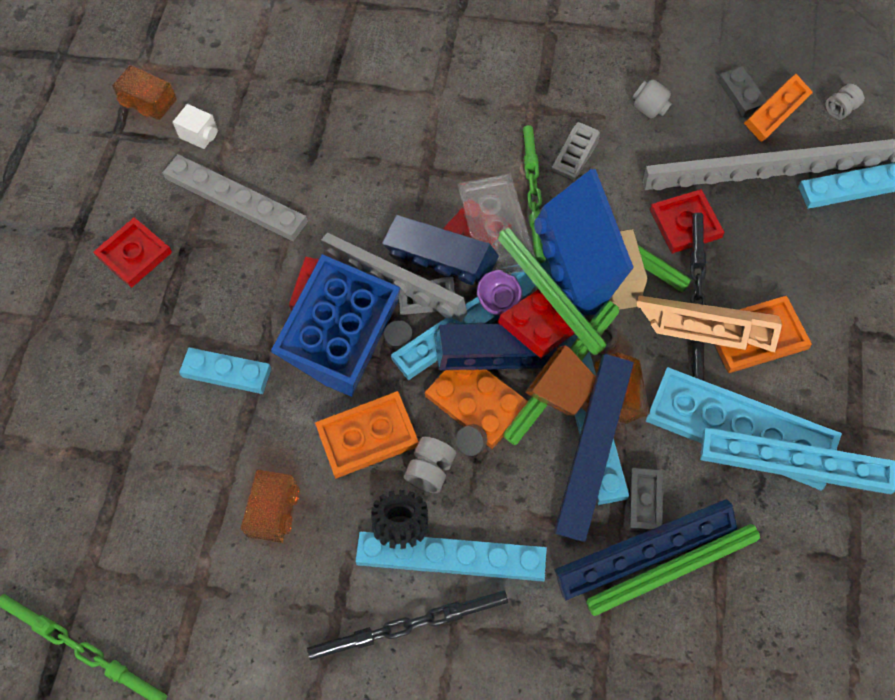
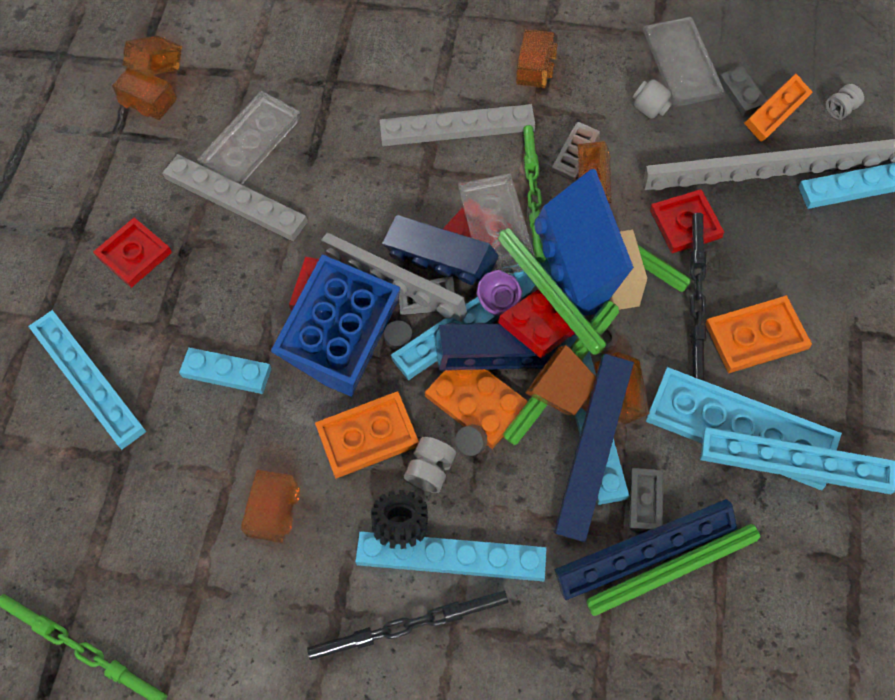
(87, 380): none -> medium azure plate
(152, 55): none -> clear orange brick
(195, 126): white brick -> none
(250, 137): none -> clear tile
(456, 125): none -> light grey plate
(535, 58): none -> clear orange brick
(596, 156): none -> clear orange brick
(683, 61): none -> clear tile
(712, 323): light nougat wedge -> none

